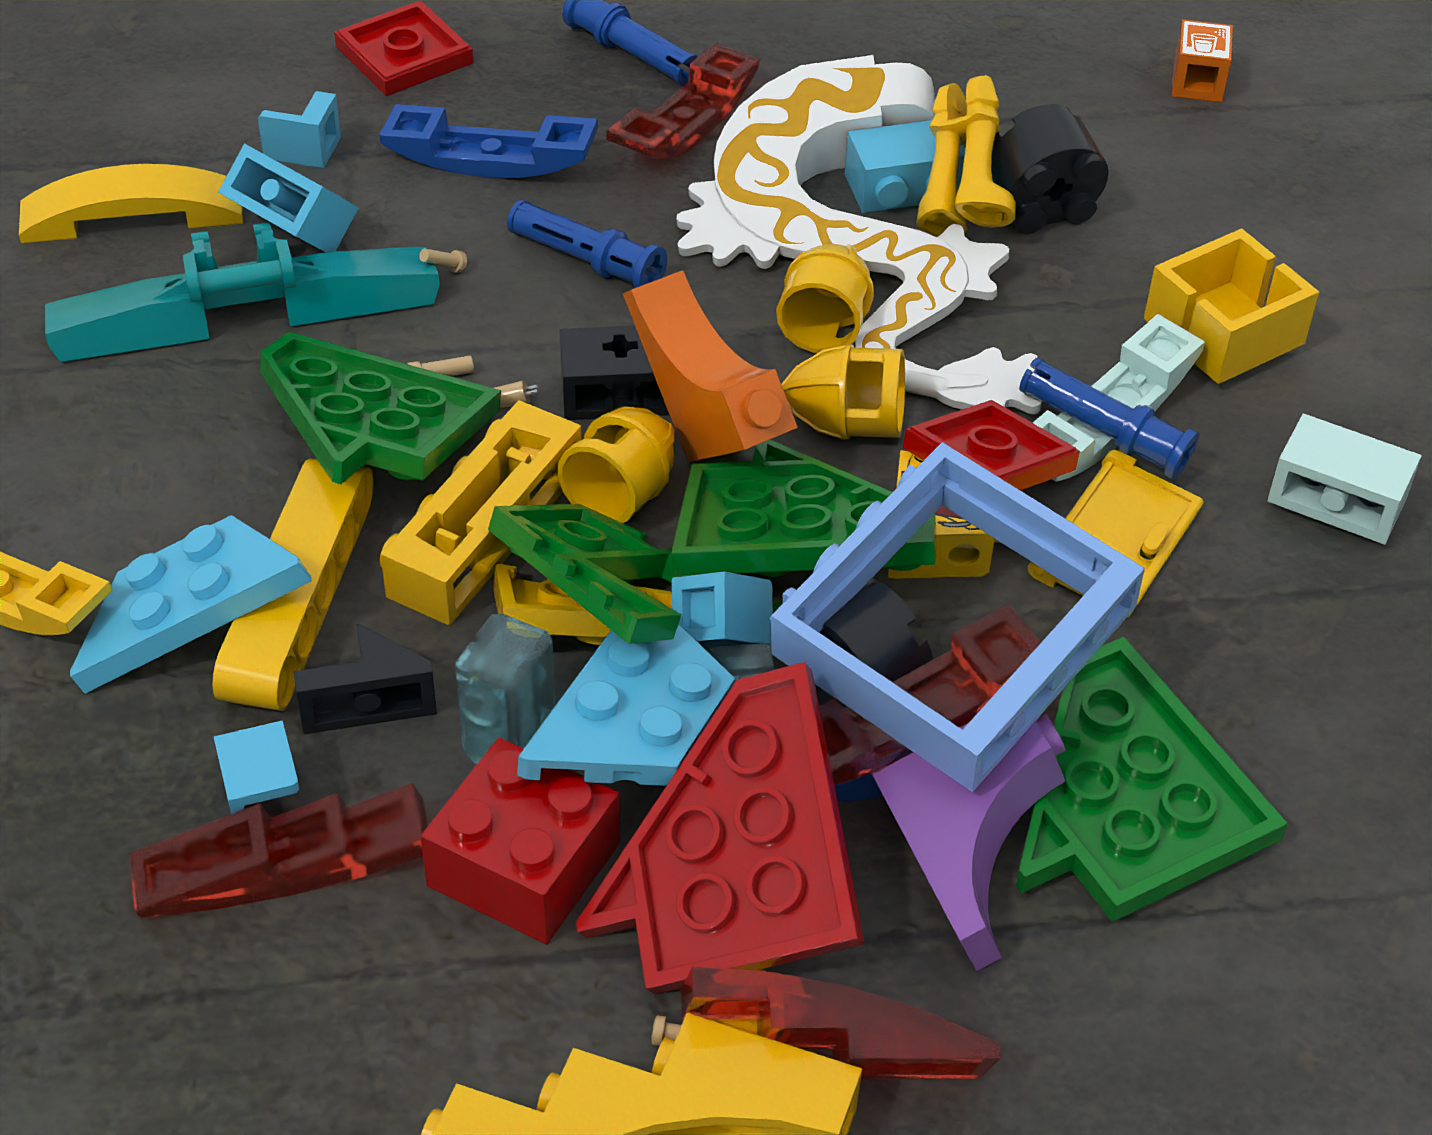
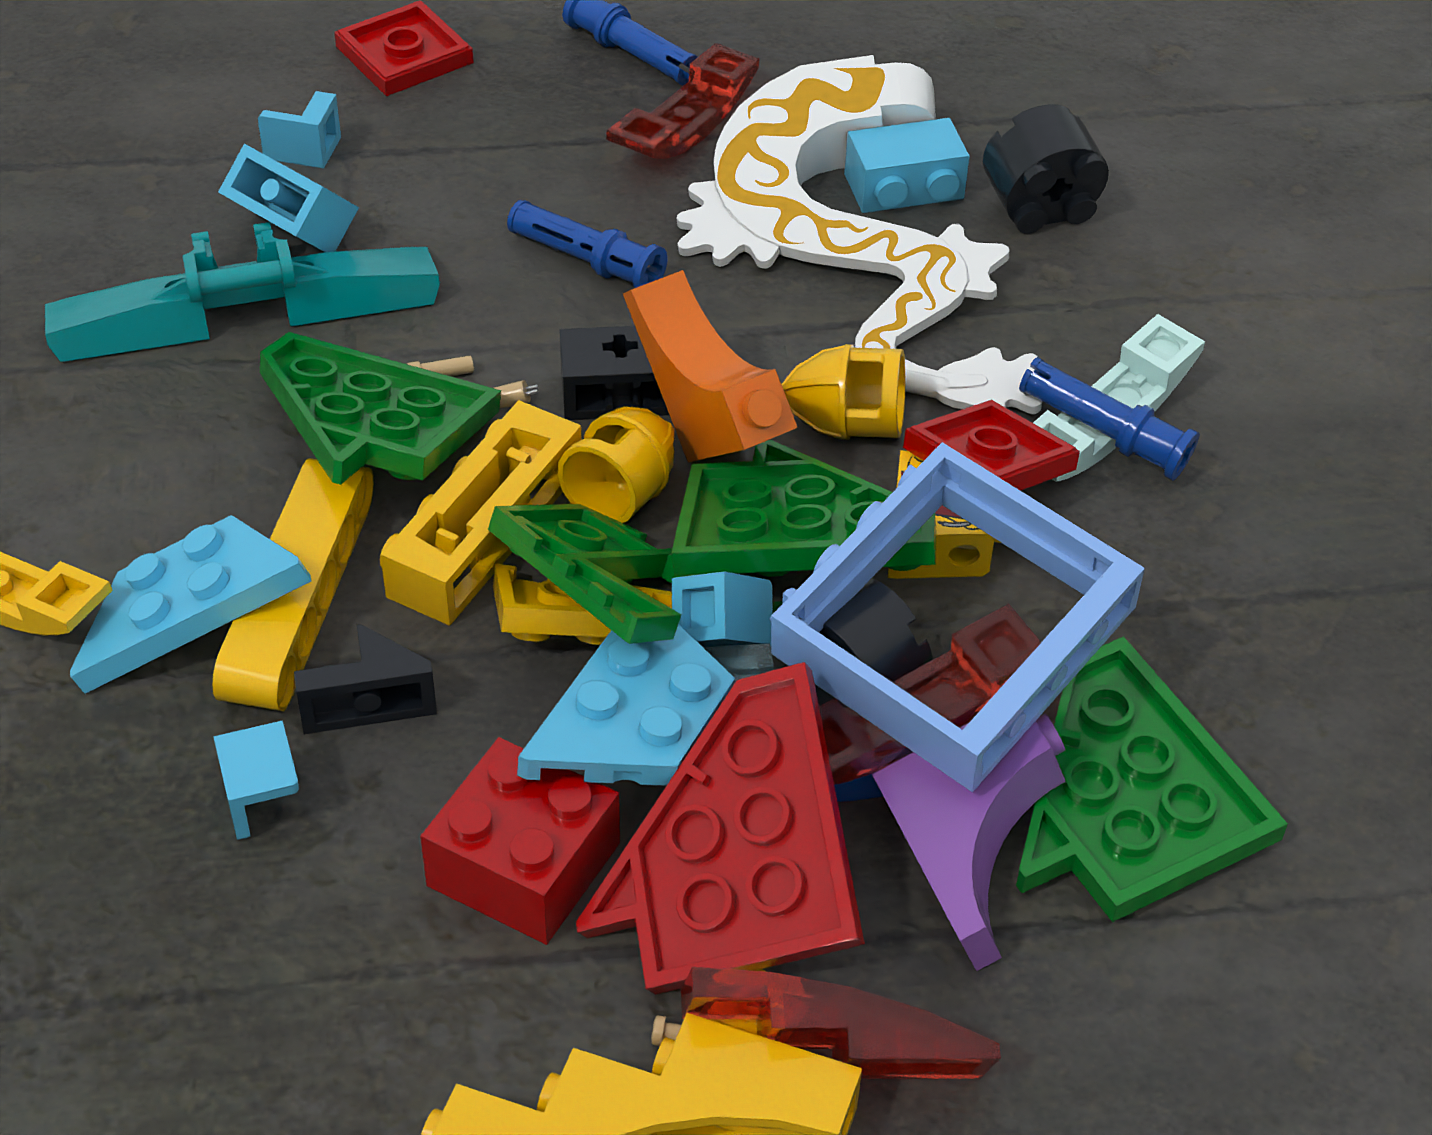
(125, 191): yellow slope -> none
(268, 858): clear red slope -> none
(455, 261): tan piece -> none
(487, 152): blue slope -> none
(504, 684): clear light blue brick -> none
(822, 293): yellow helmet -> none
(971, 124): yellow piece -> none
(1132, 515): yellow door -> none
(1202, 60): orange brick -> none
(1221, 299): yellow piece -> none
(1343, 478): light aqua brick -> none

